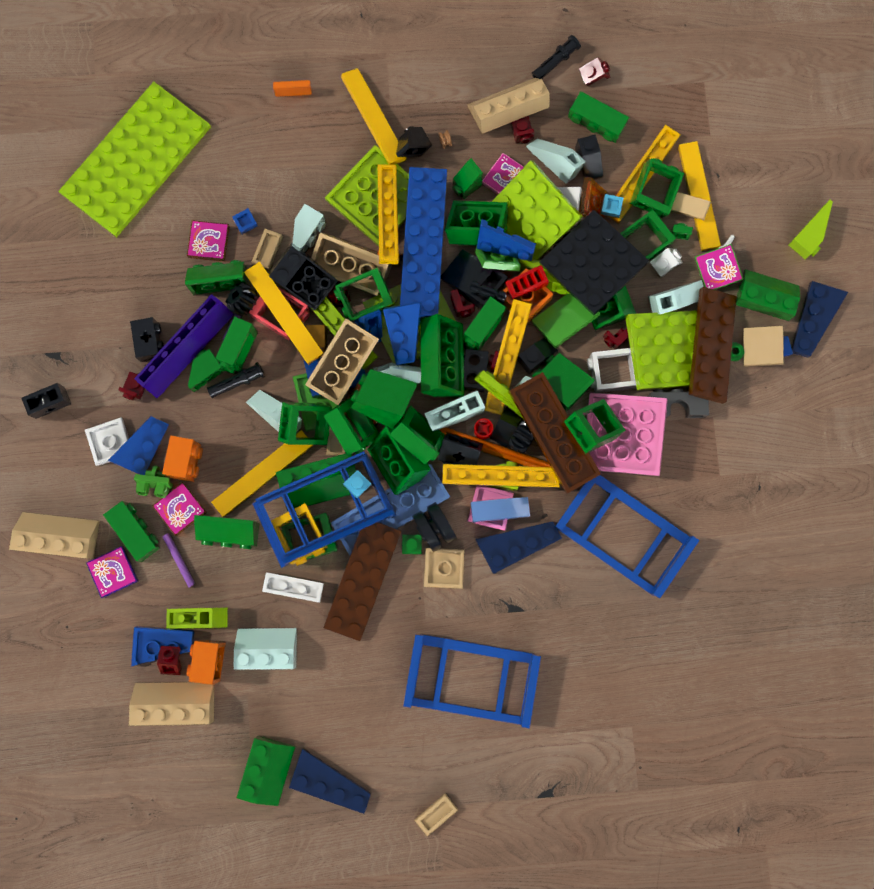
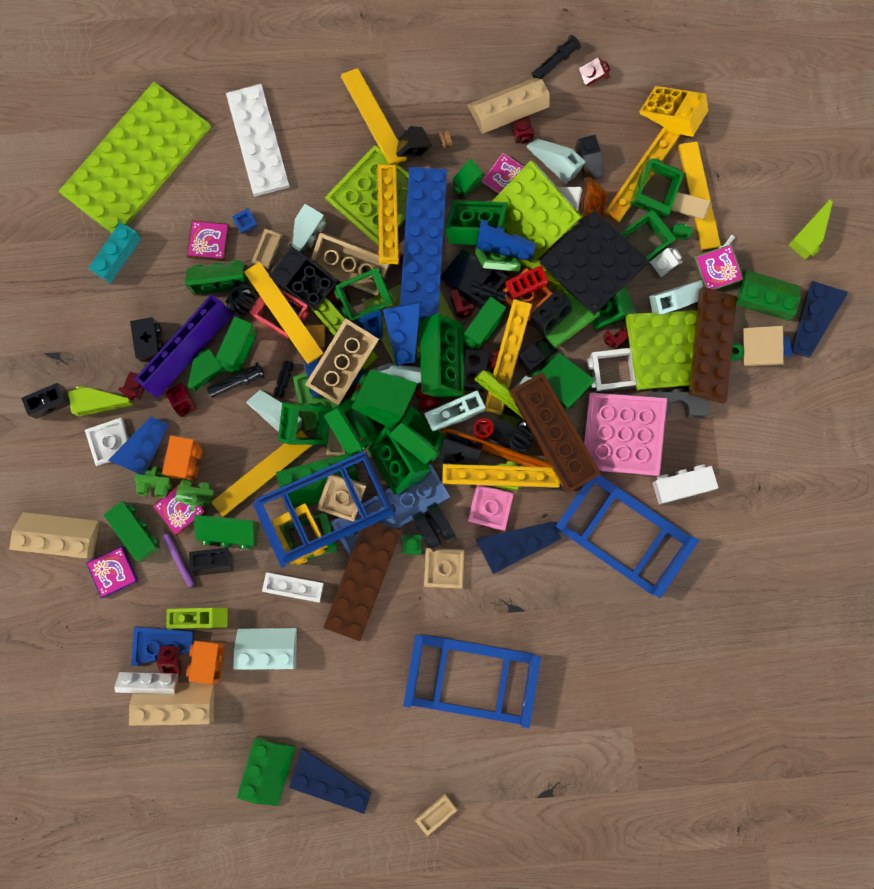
(90, 401): none -> lime slope
(115, 253): none -> teal brick
(146, 683): none -> white plate
(180, 400): none -> dark red bracket
(194, 496): none -> bright green hips
(210, 561): none -> black hinge
(257, 140): none -> white plate
(283, 379): none -> black axle
(292, 88): orange tile -> none
(337, 498): none -> tan tile
(357, 484): medium azure plate -> none
(426, 401): none -> red wheel
(500, 509): medium blue slope -> none
(551, 313): none -> black brick
(589, 439): green window -> none
(598, 117): green brick -> none
(612, 205): medium azure plate -> none
(676, 109): none -> yellow slope
(685, 484): none -> white brick

